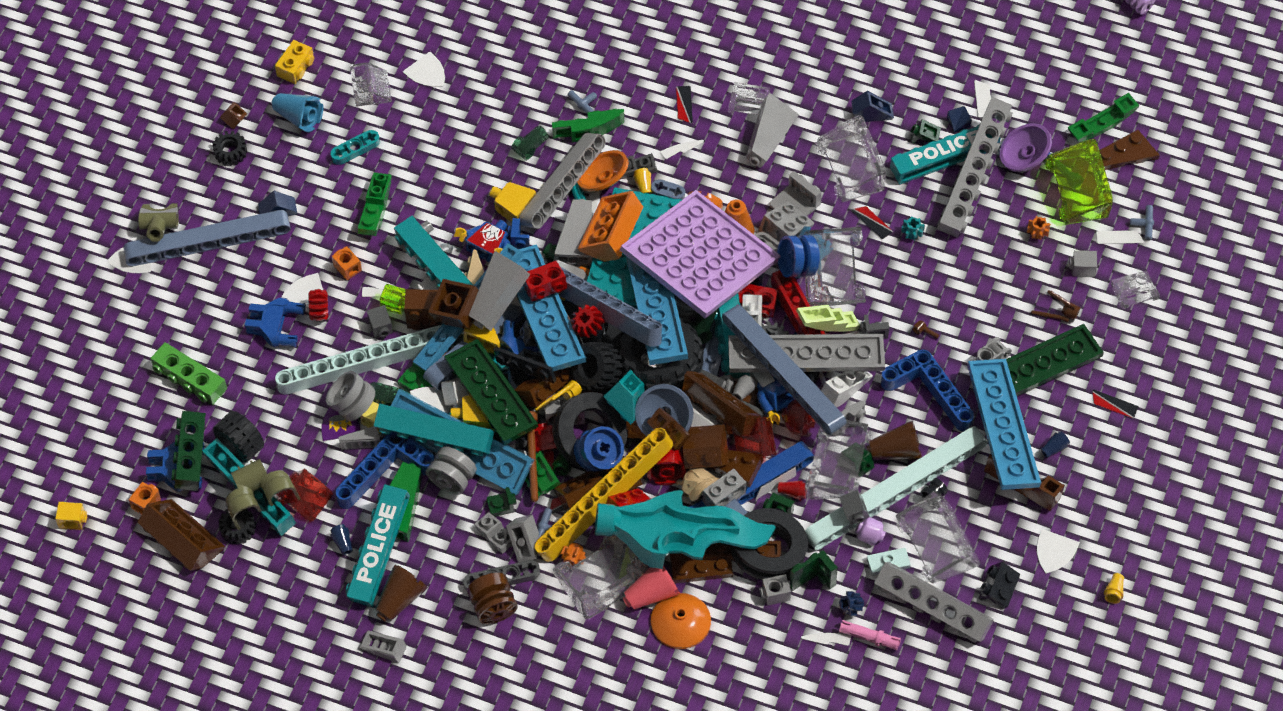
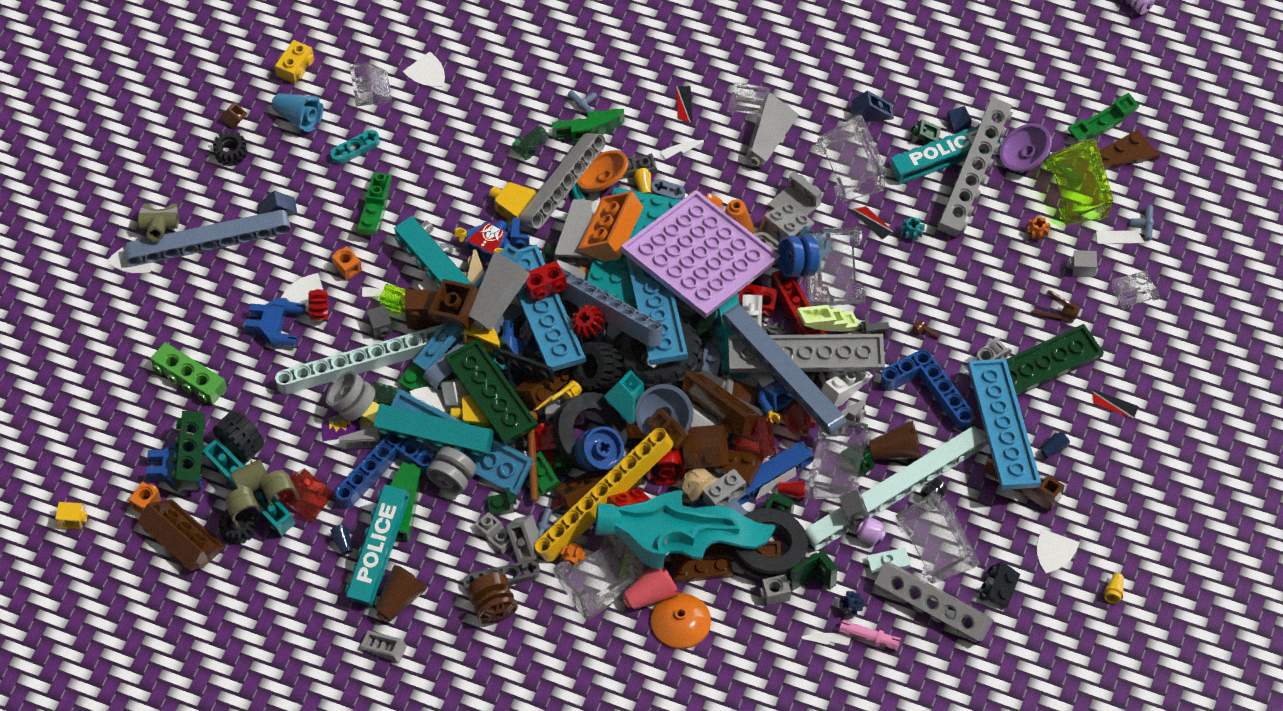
(744, 387): light grey cone -> none
(982, 97): white sticker -> none

